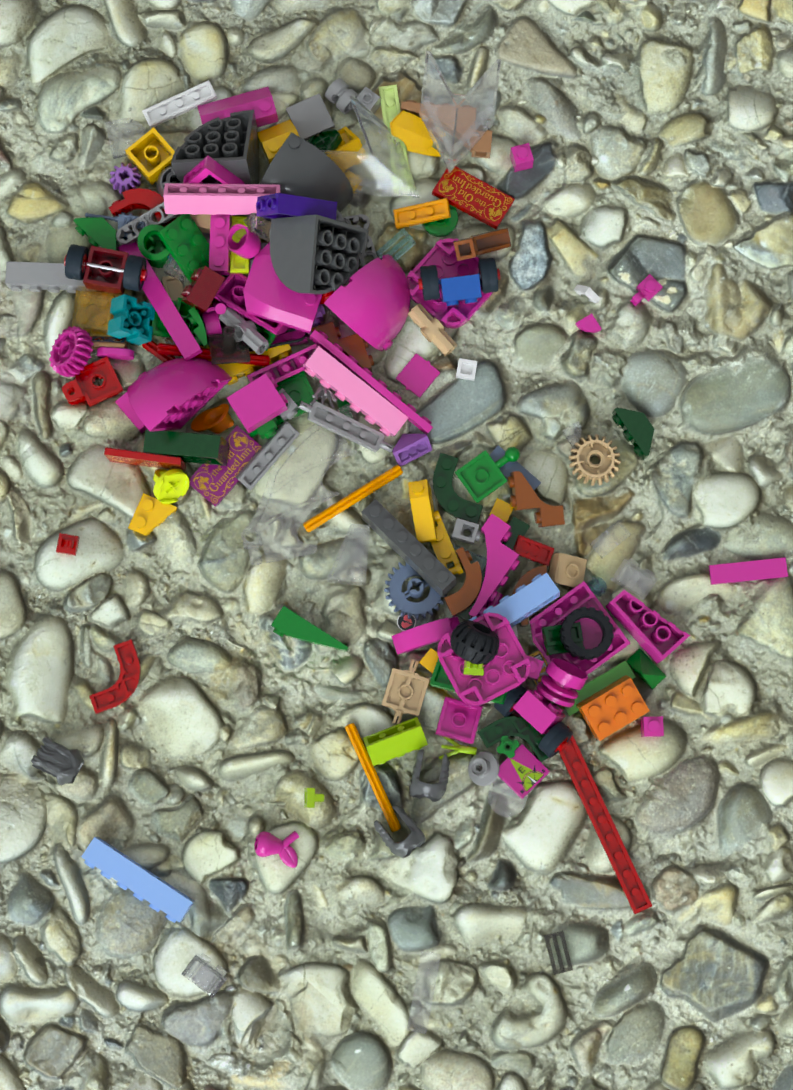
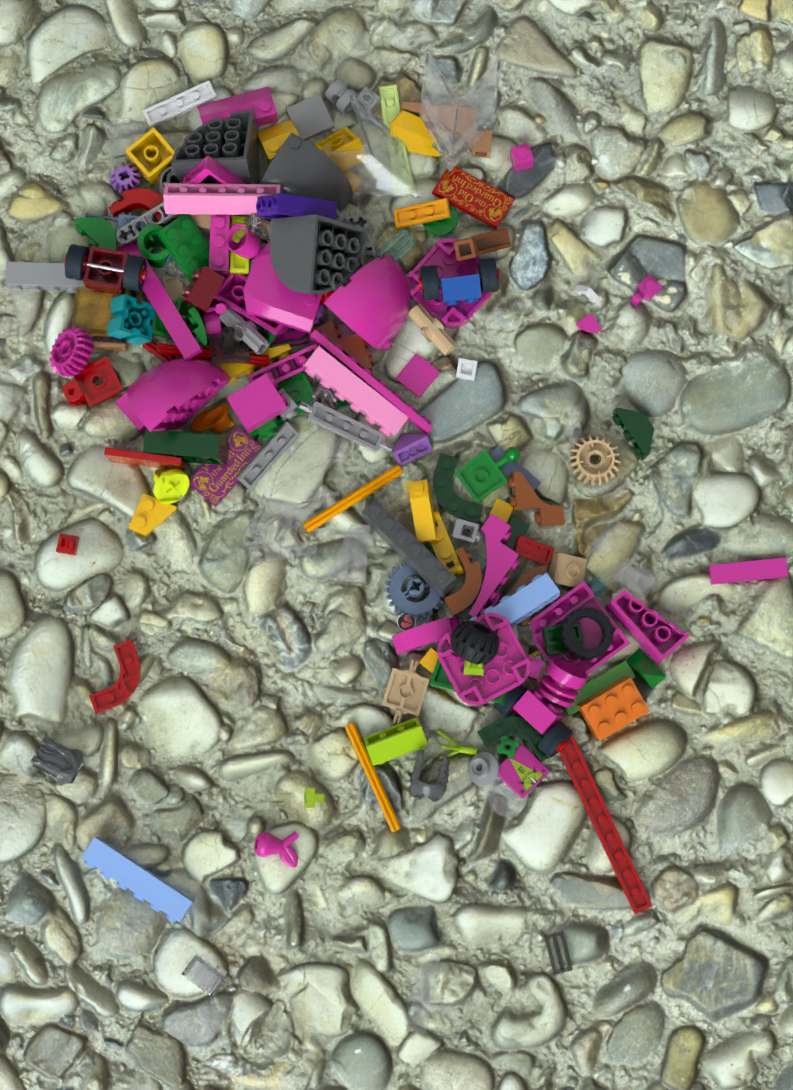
(115, 353): dark pink tile -> none
(298, 628): green slope -> none
(328, 140): dark green tile -> none
(402, 848): dark grey piece -> none
(458, 720): dark pink tile -> none
(652, 726): dark pink brick -> none

